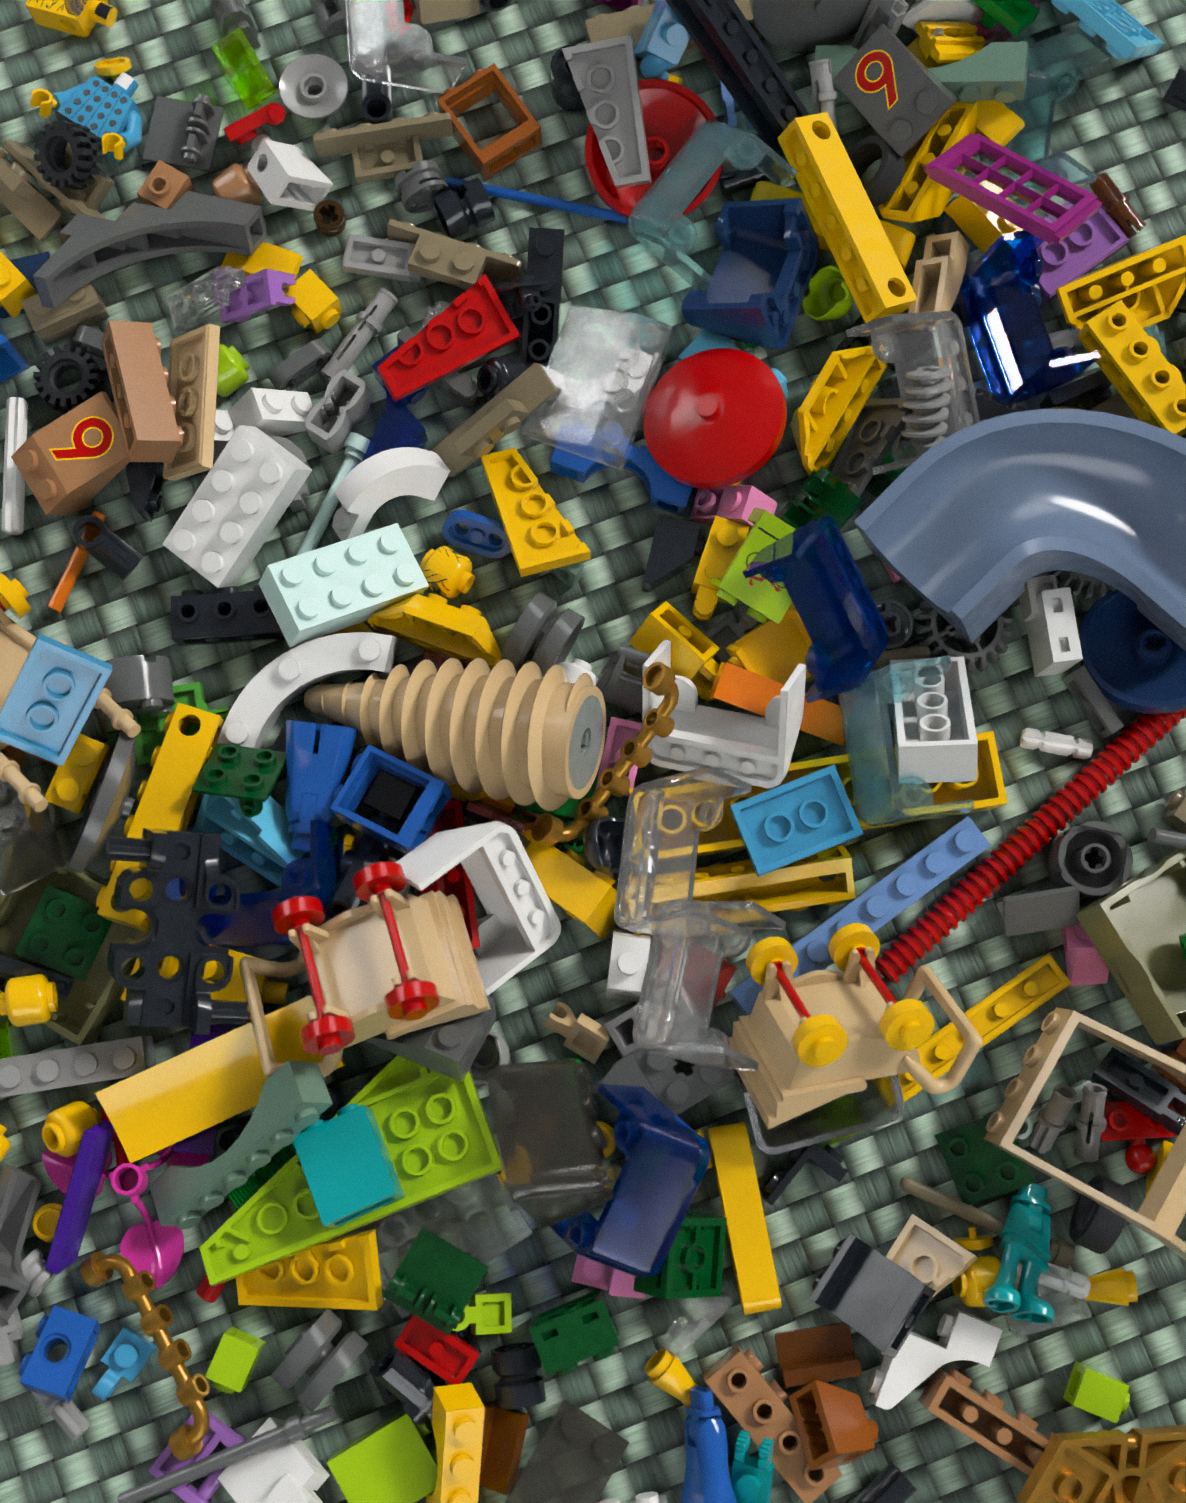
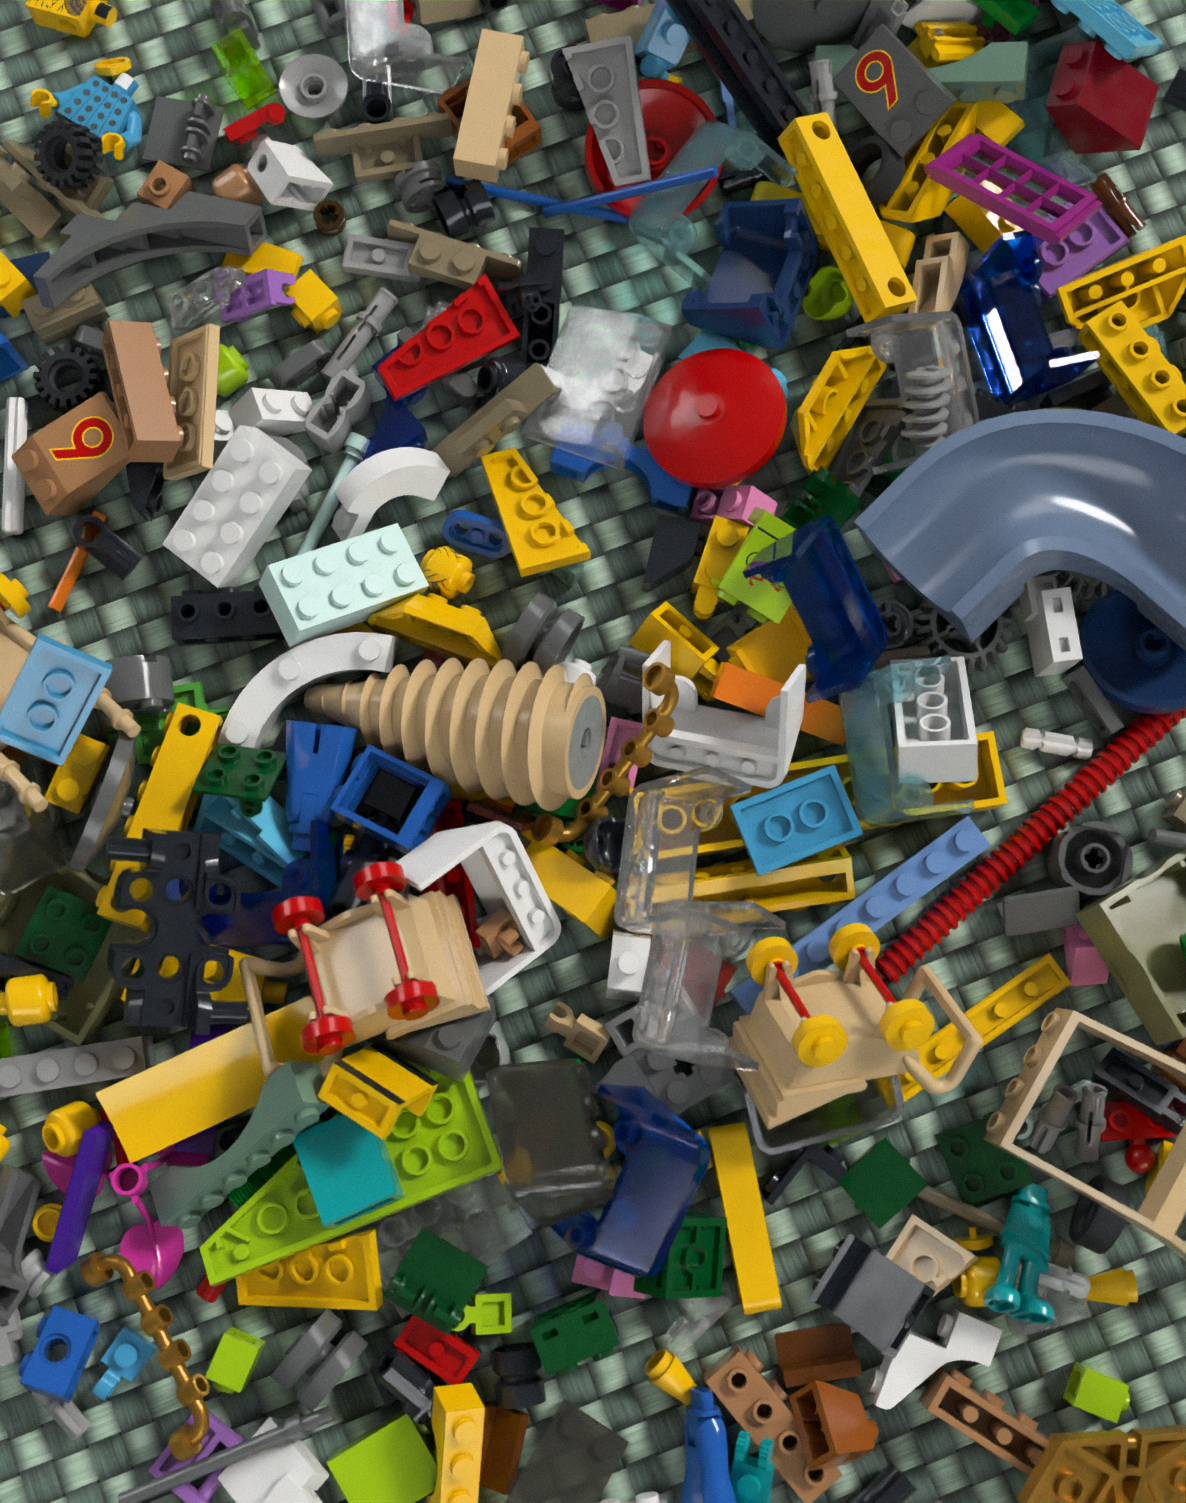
(375, 1087): none -> yellow panel
(489, 106): none -> tan brick
(500, 935): none -> medium nougat tile
(632, 191): none -> blue axle
(882, 1183): none -> dark green piece
(1099, 100): none -> dark red slope

